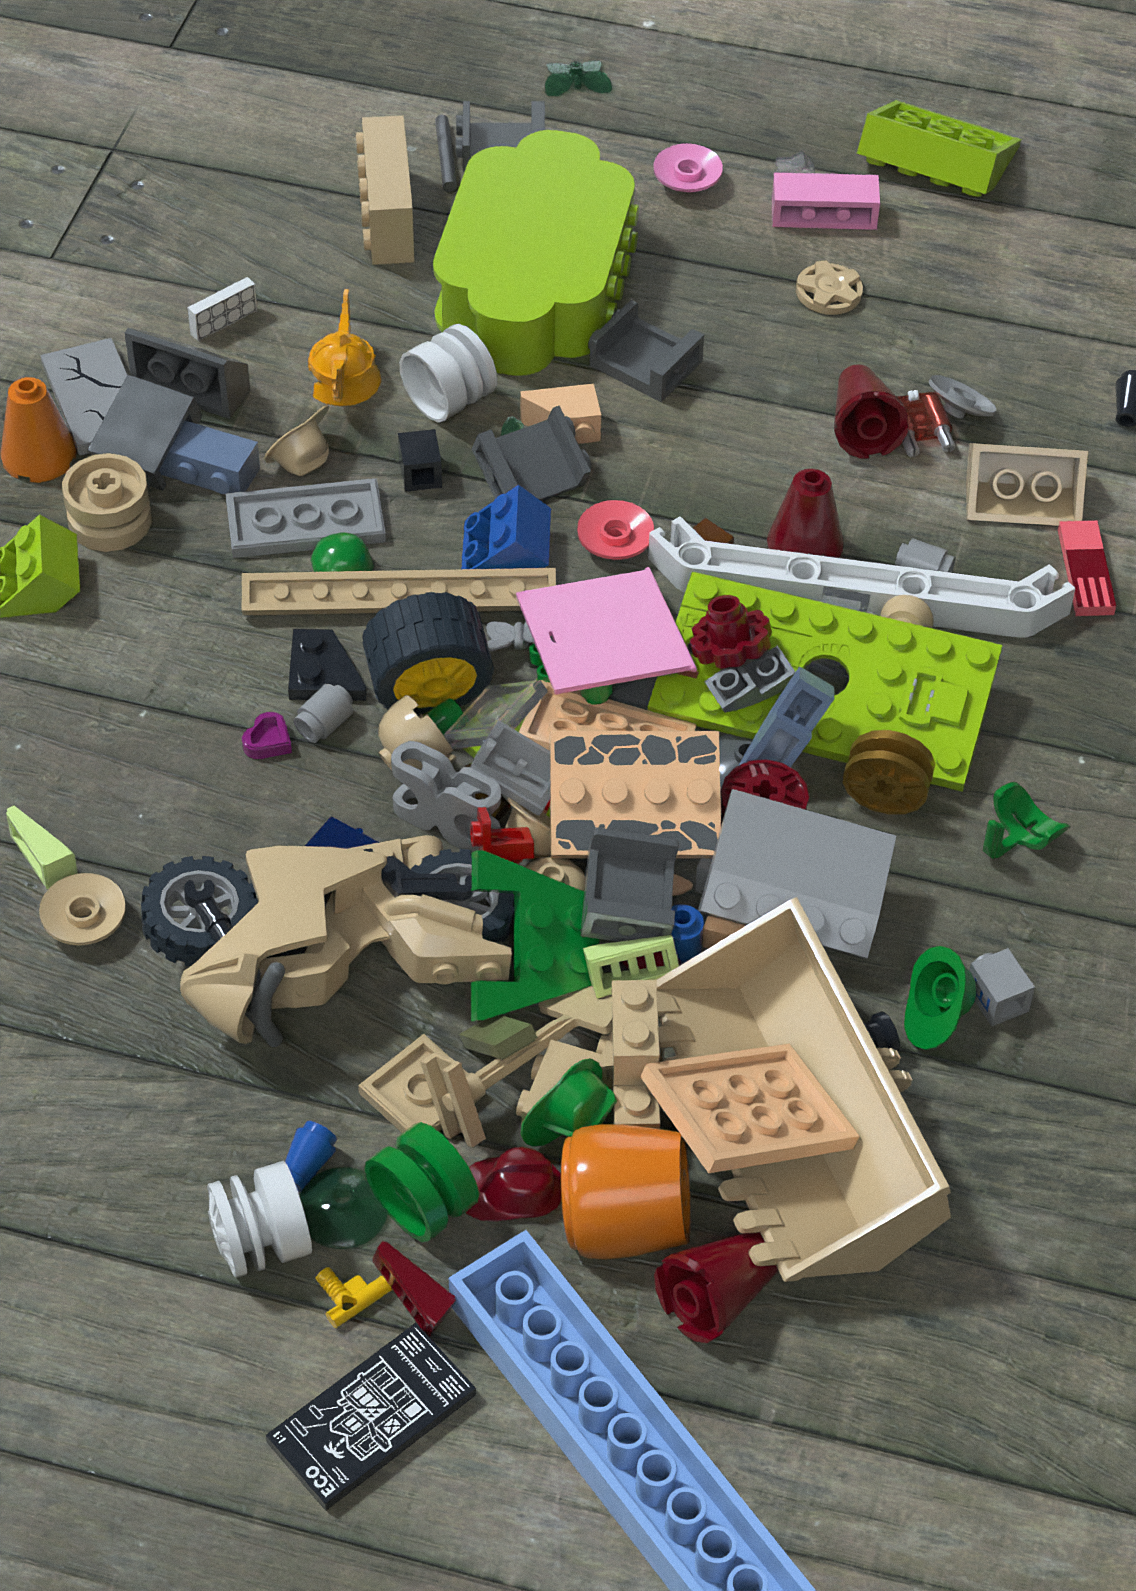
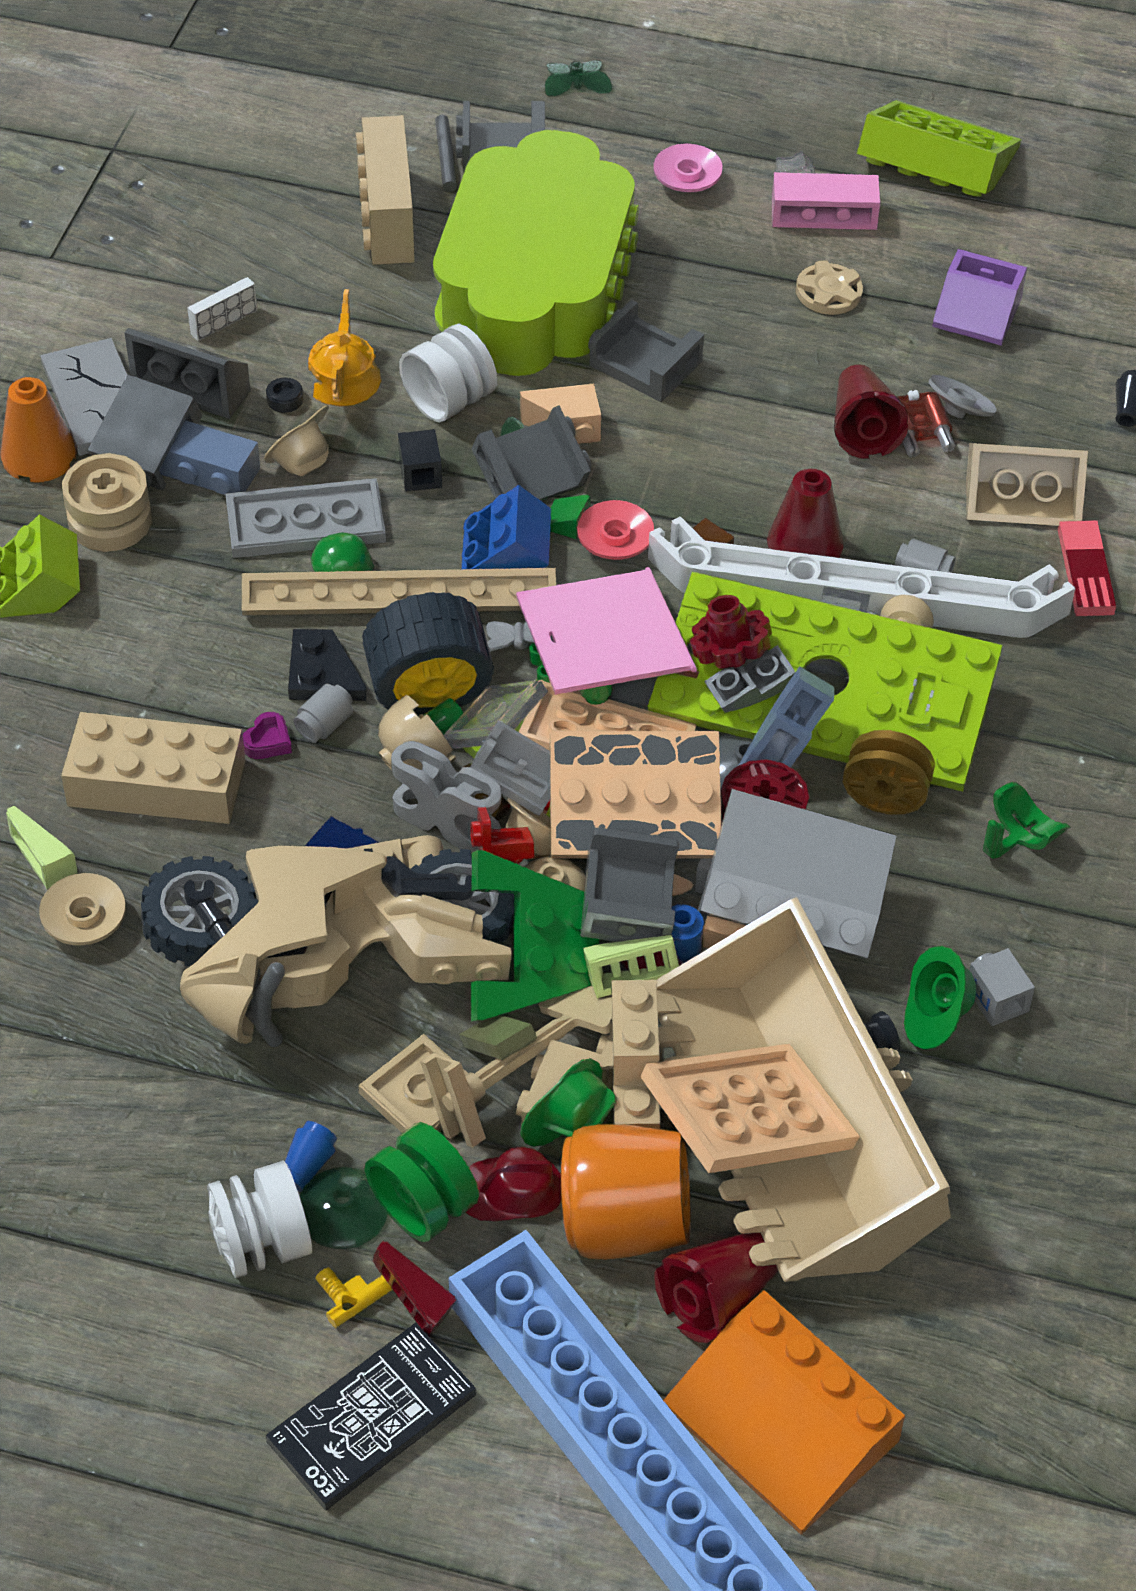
(154, 767): none -> tan brick
(284, 395): none -> black tile
(567, 513): none -> green slope
(785, 1412): none -> orange slope
(980, 297): none -> medium lavender slope

